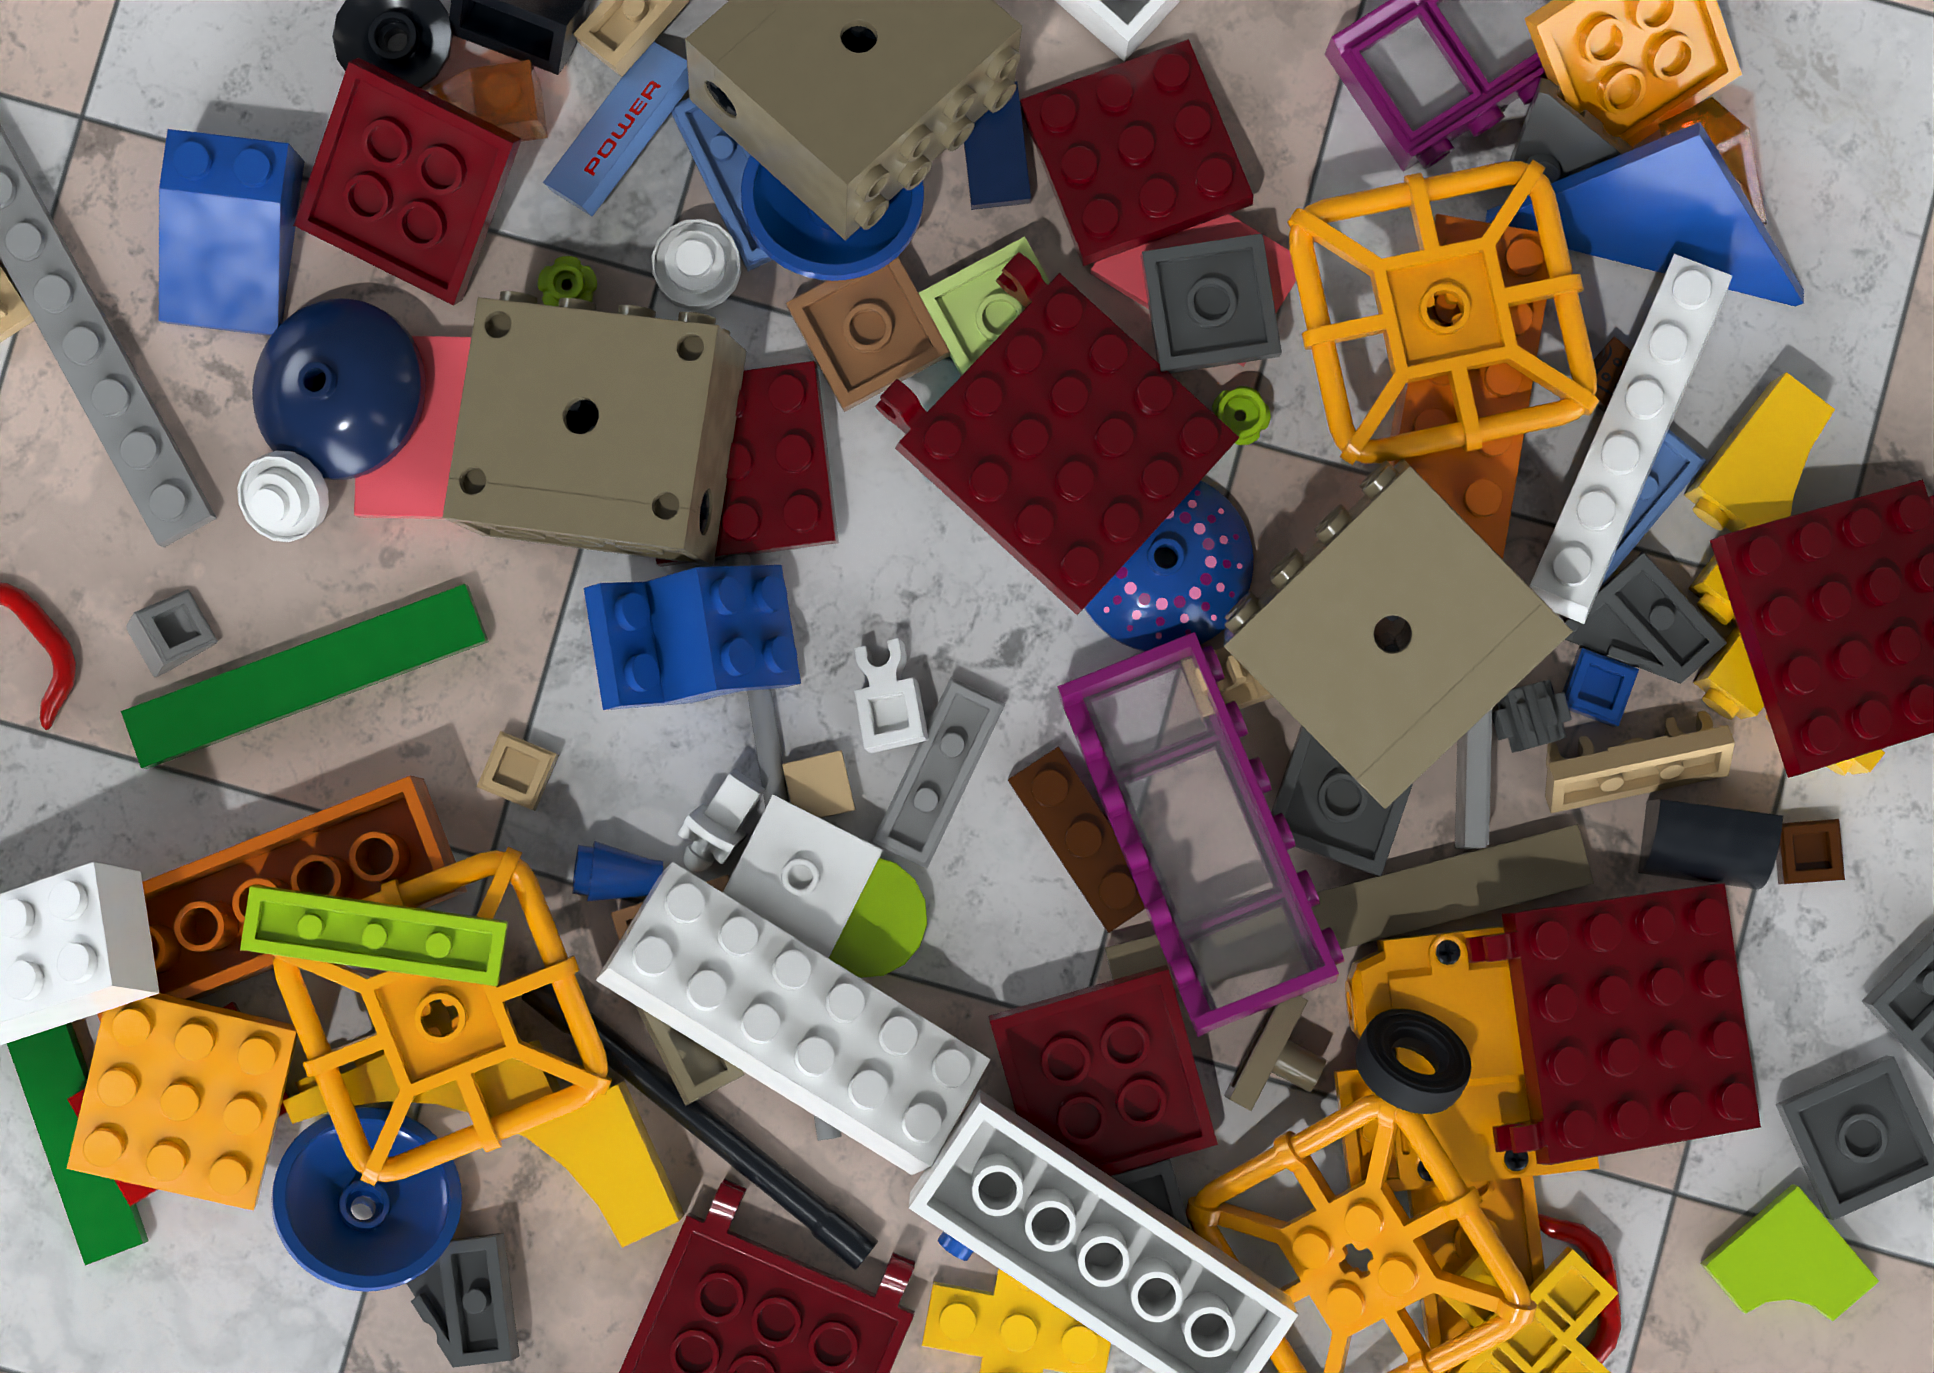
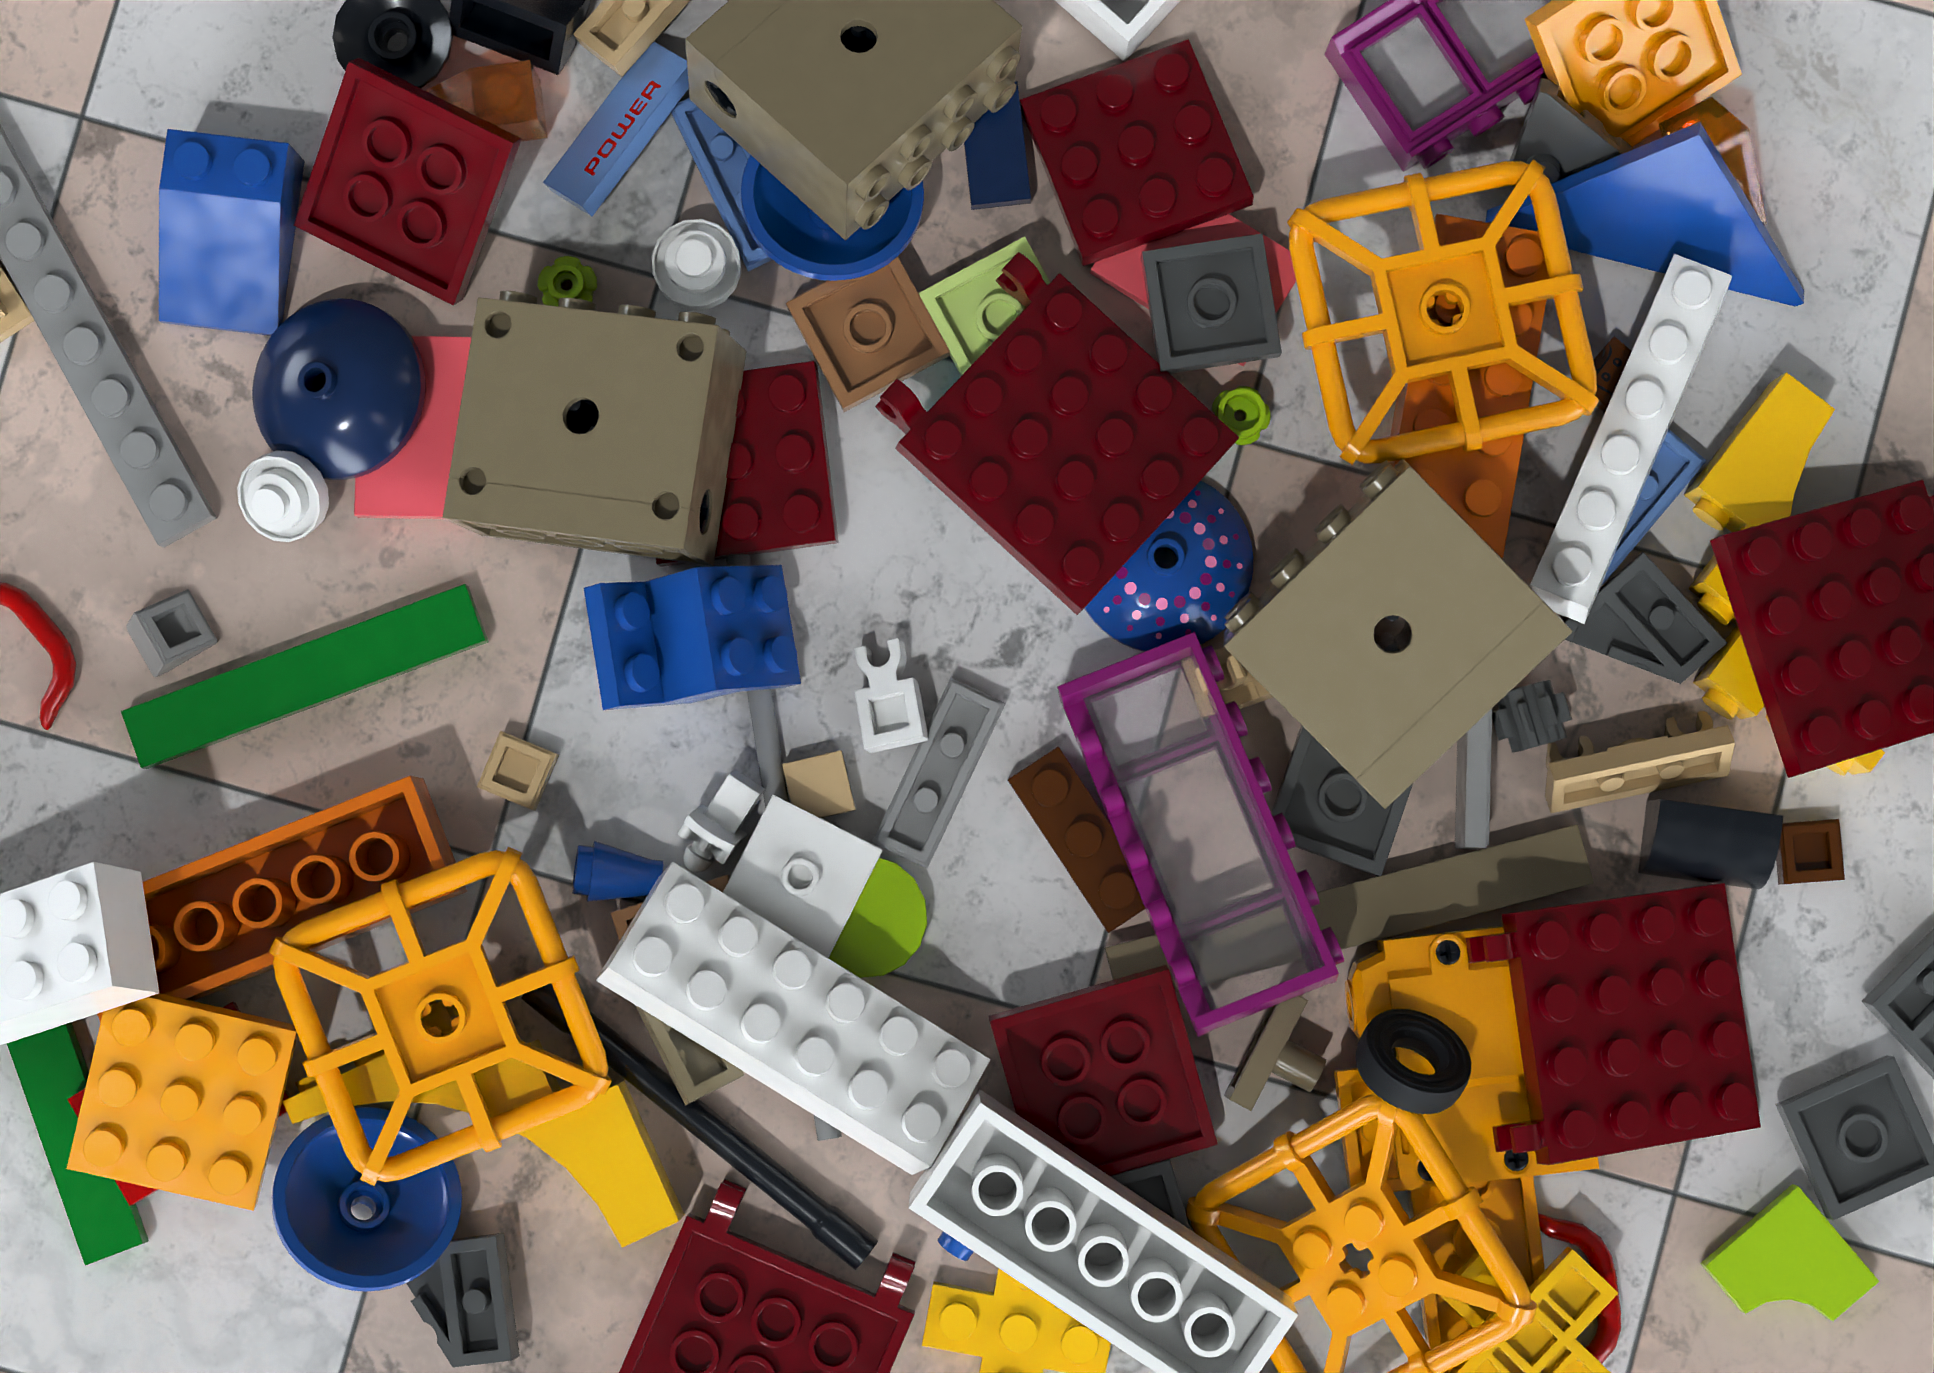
(374, 935): lime plate -> none
(1599, 687): blue tile -> none

